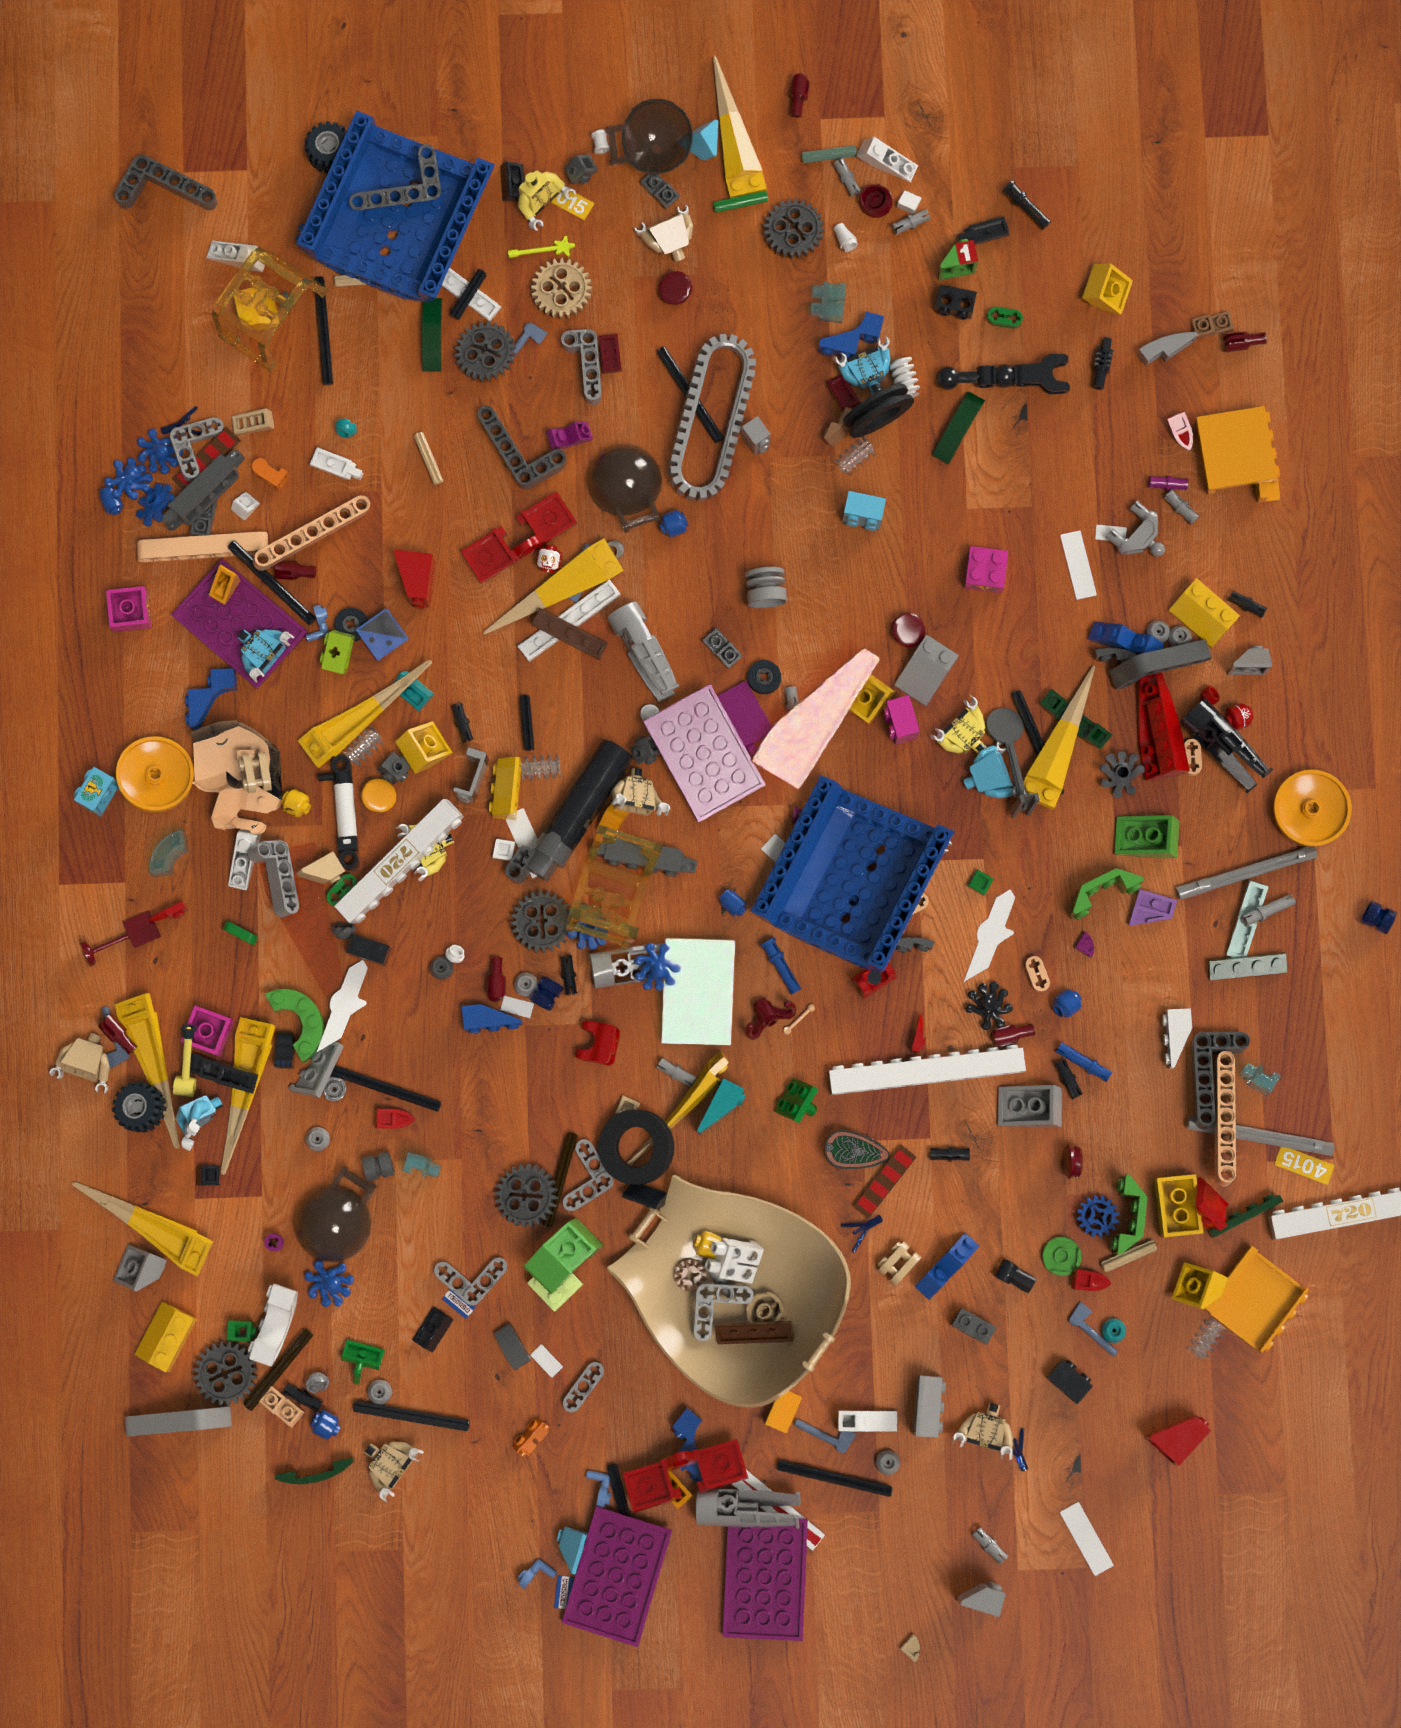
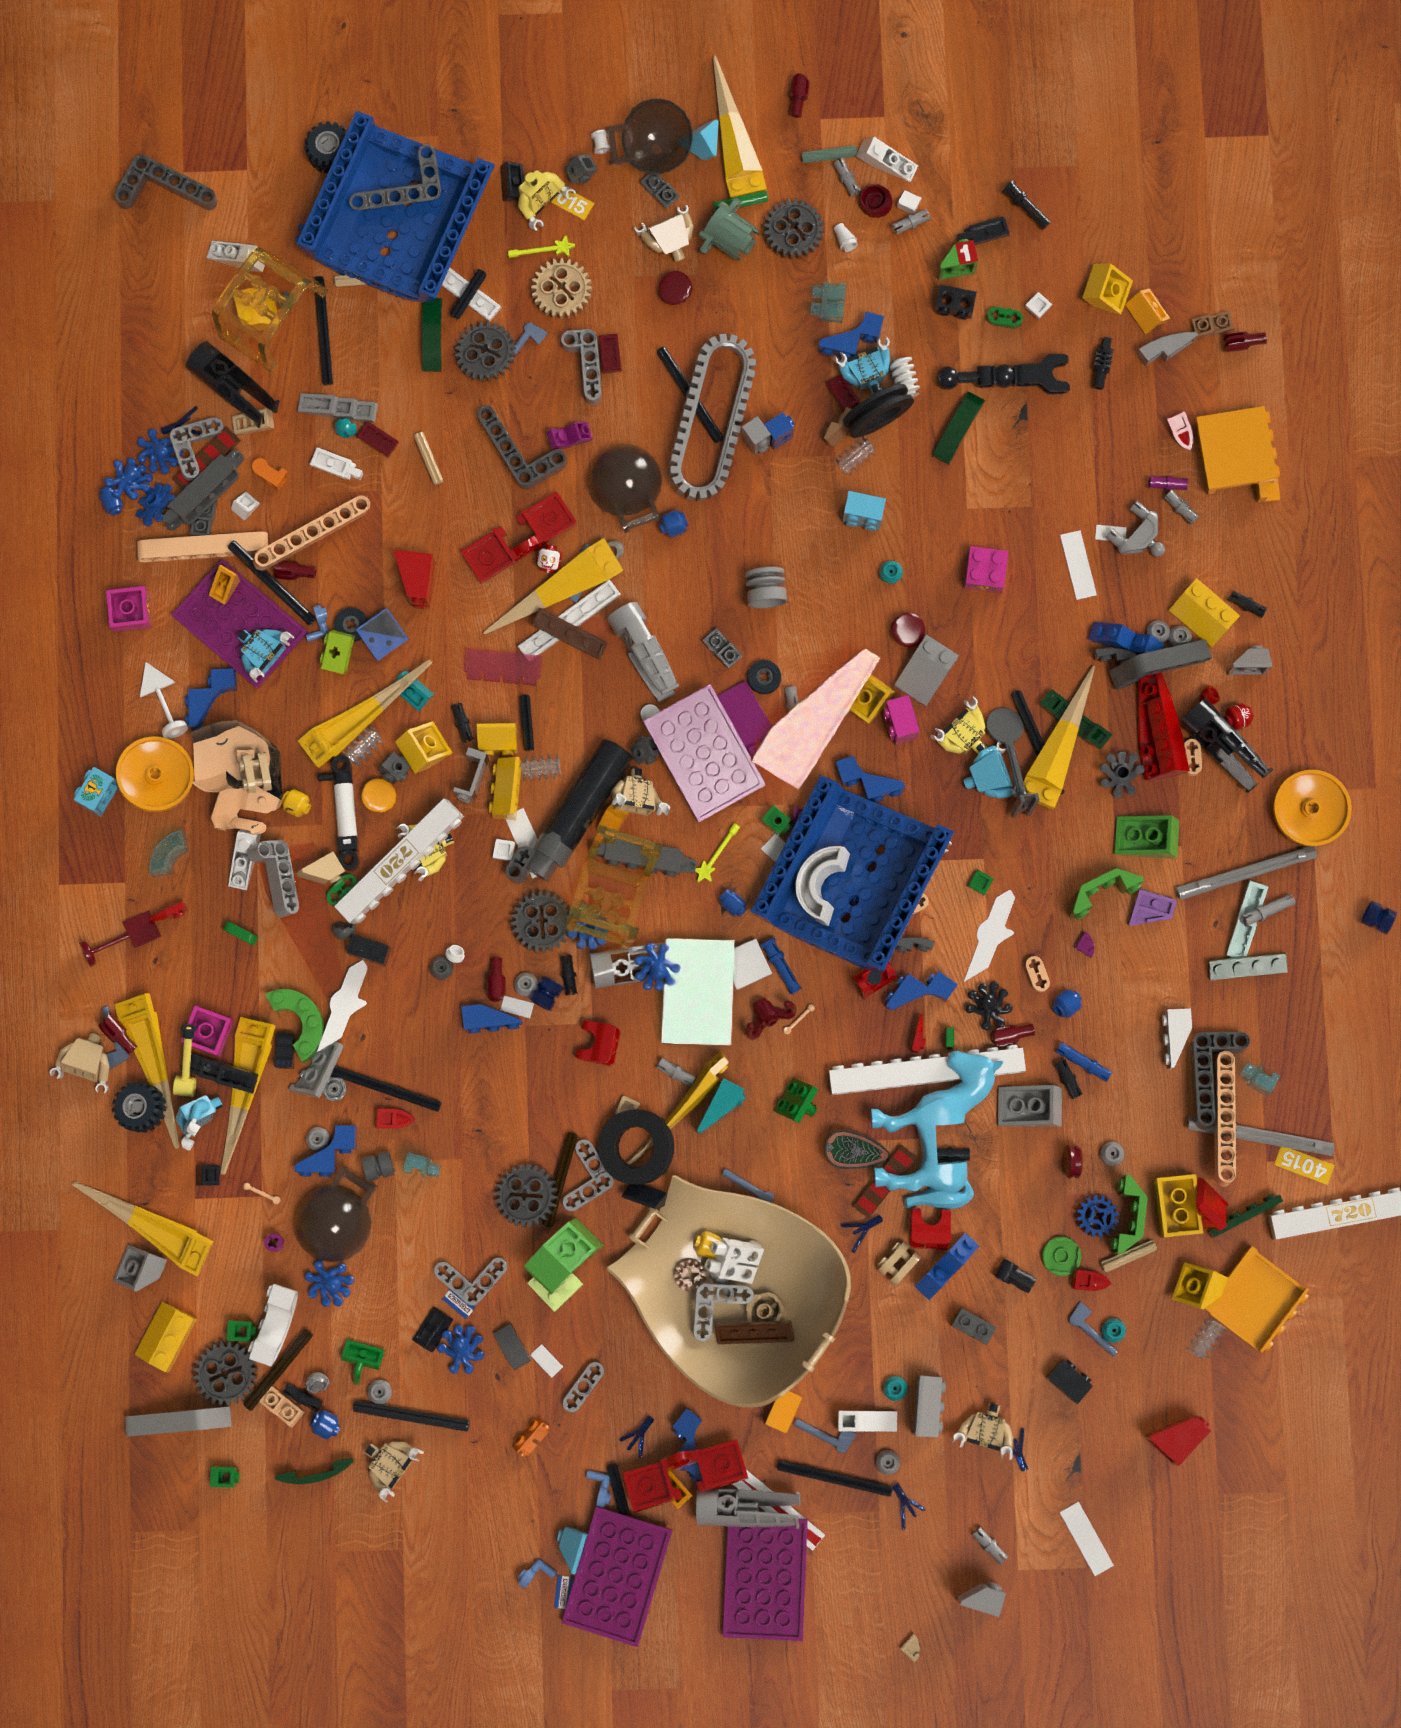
(154, 681): none -> white piece
(217, 1479): none -> green brick
(228, 380): none -> black piece
(276, 1200): none -> light nougat hinge
(325, 1160): none -> blue arch
(335, 407): none -> light grey slope
(377, 439): none -> dark red plate
(461, 1349): none -> blue animal
(497, 738): none -> yellow slope
(503, 663): none -> clear pink windscreen
(640, 1433): none -> clear blue plant
(706, 870): none -> neon yellow piece
(729, 231): none -> sand green container
(749, 964): none -> white tile
(766, 1196): none -> sand blue piece
(771, 815): none -> green brick
(781, 430): none -> blue brick
(811, 877): none -> white brick
(873, 786): none -> blue arch
(888, 577): none -> teal plate
(892, 1394): none -> teal plate
(906, 1501): none -> clear blue plant
(911, 989): none -> blue arch
(930, 1236): none -> red piece
(934, 1109): none -> medium azure animal
(949, 1038): none -> green tile
(1038, 305): none -> white plate
(1112, 1160): none -> light grey plate
(1147, 310): none -> light orange panel

